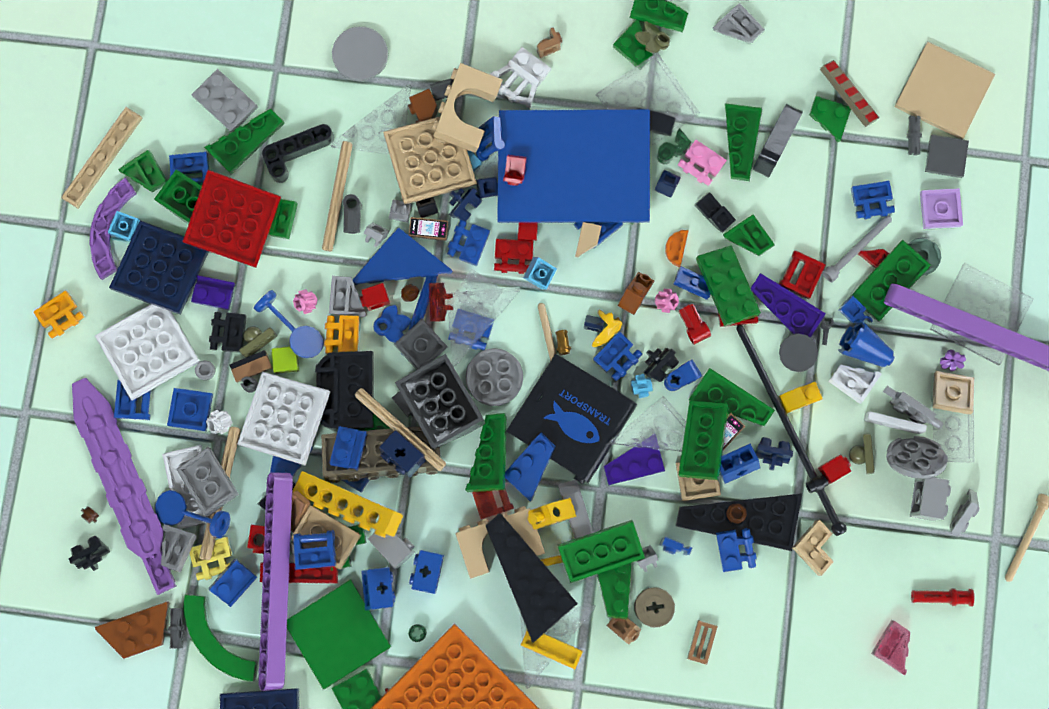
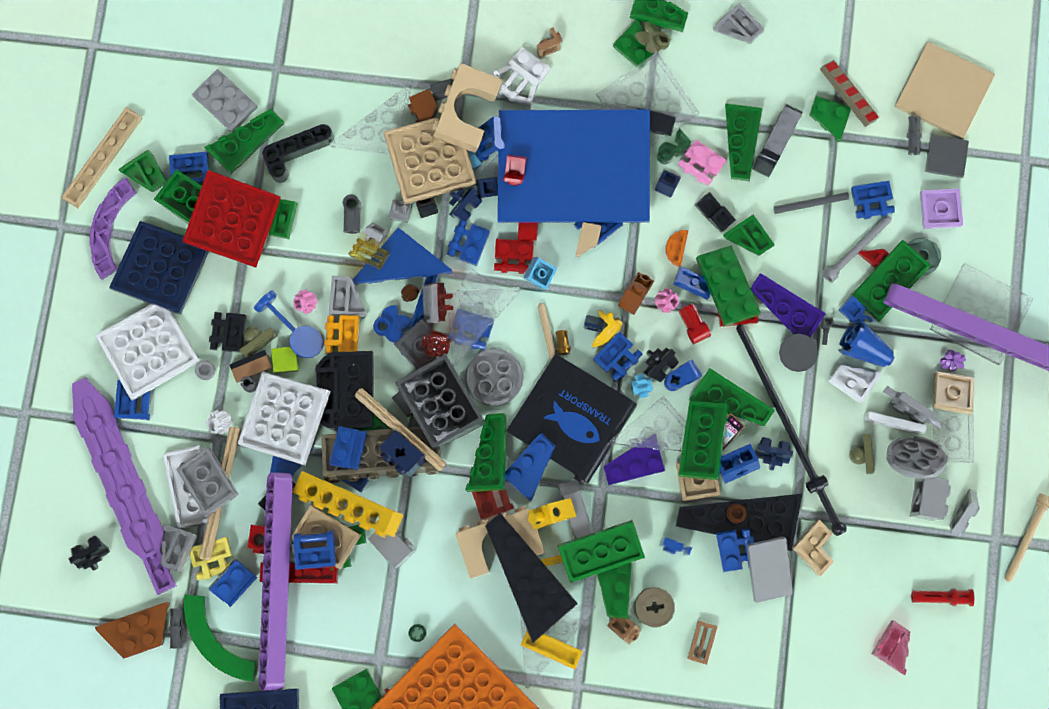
(56, 309): light orange plate -> none
(89, 515): reddish brown plate -> none
(123, 226): medium azure piece -> none
(172, 508): blue piece -> none
(189, 409): blue plate -> none
(213, 292): dark purple plate -> none
(298, 509): medium nougat tile -> none
(337, 195): tan axle -> none
(337, 634): green tile -> none
(357, 247): none -> clear yellow tile
(360, 54): light grey tile -> none
(371, 580): blue brick -> none
(375, 297): red brick -> none
(428, 228): tile -> none
(430, 303): none -> light grey tile
(430, 582): blue brick -> none
(436, 343): none -> clear red head
(650, 558): light grey tile -> none
(769, 569): none -> light grey tile
(800, 397): yellow slope -> none
(807, 278): red plate -> none
(811, 203): none -> dark grey bar
(835, 468): red brick -> none

